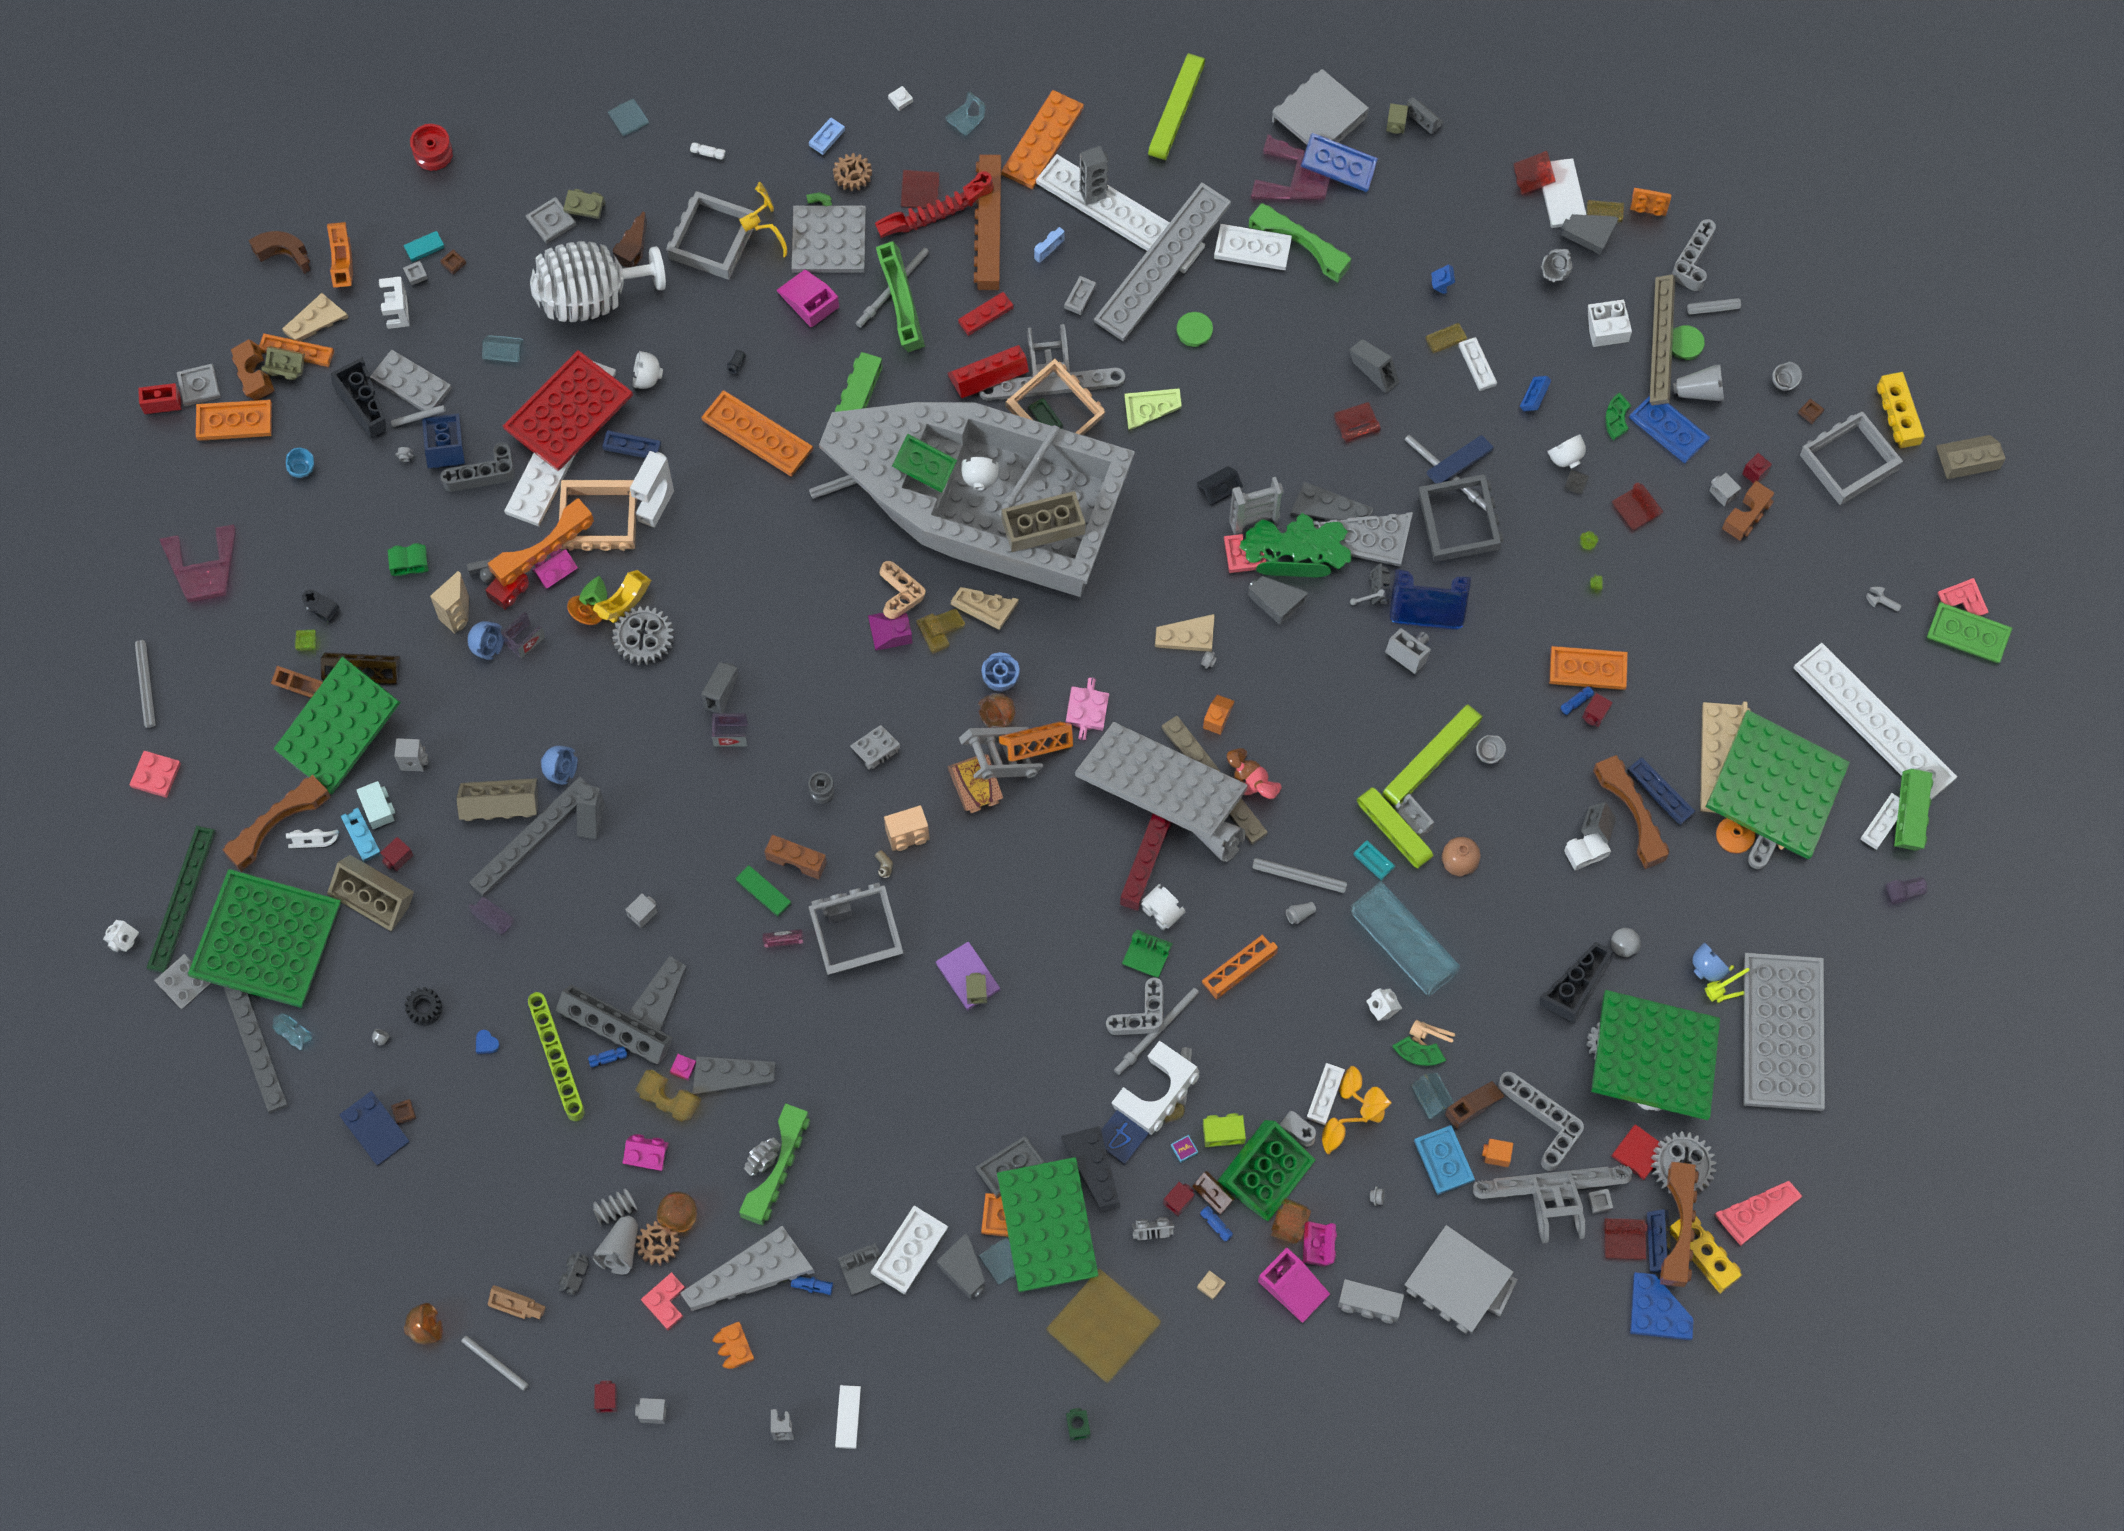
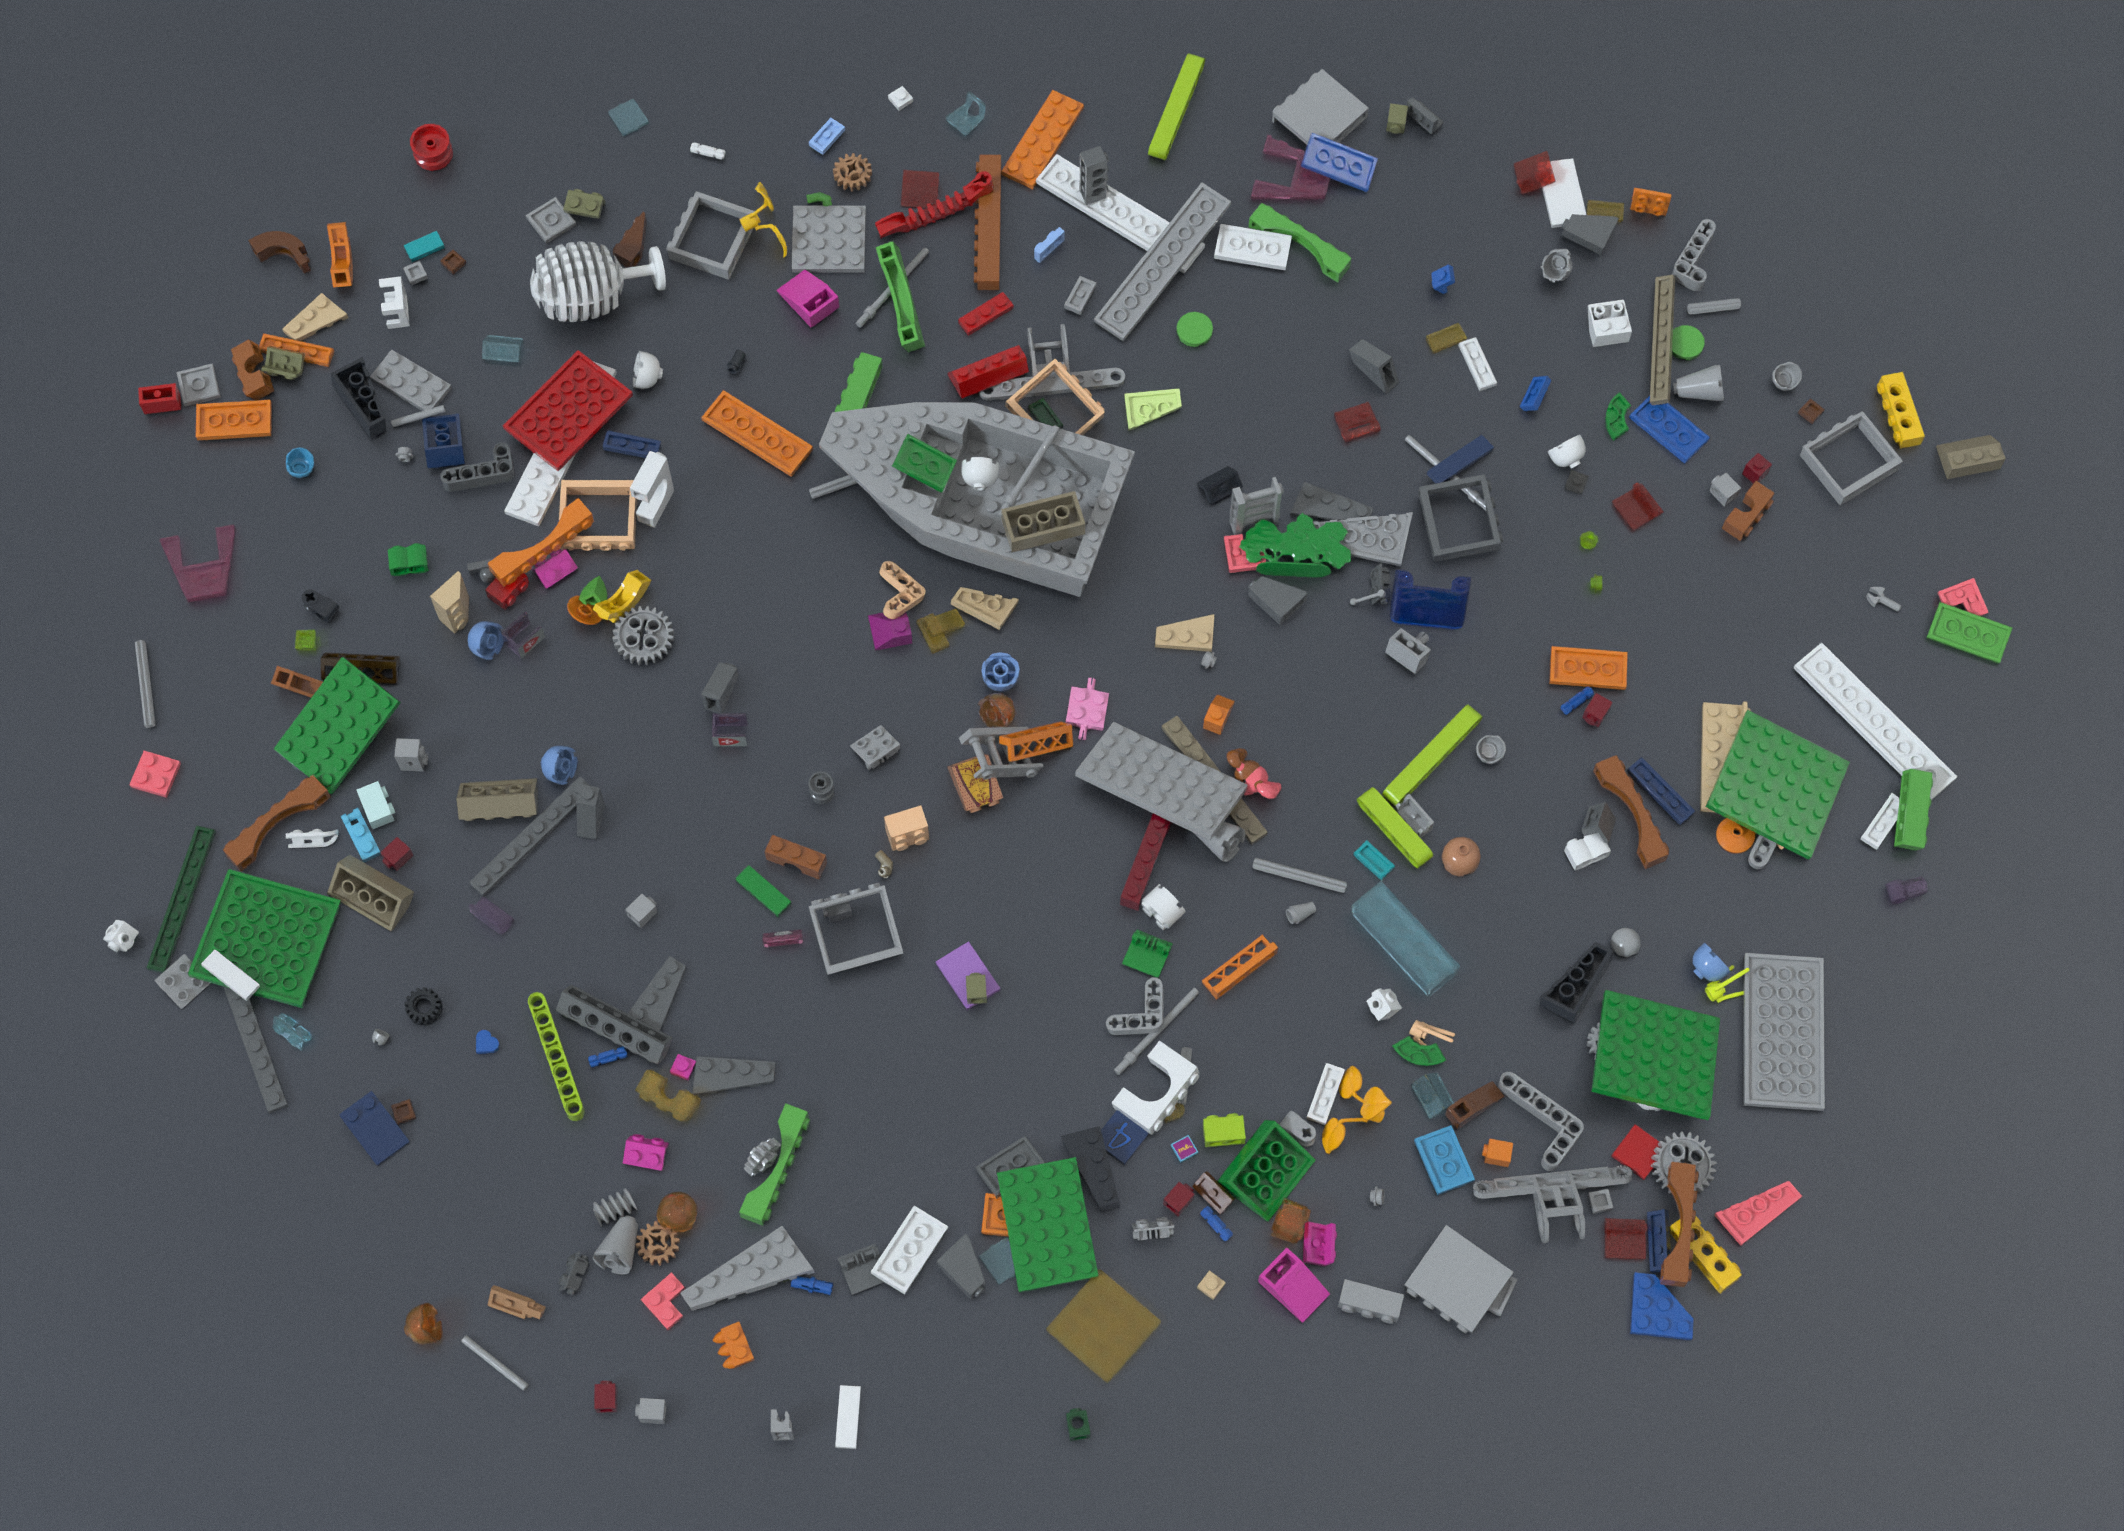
(230, 975): none -> white tile

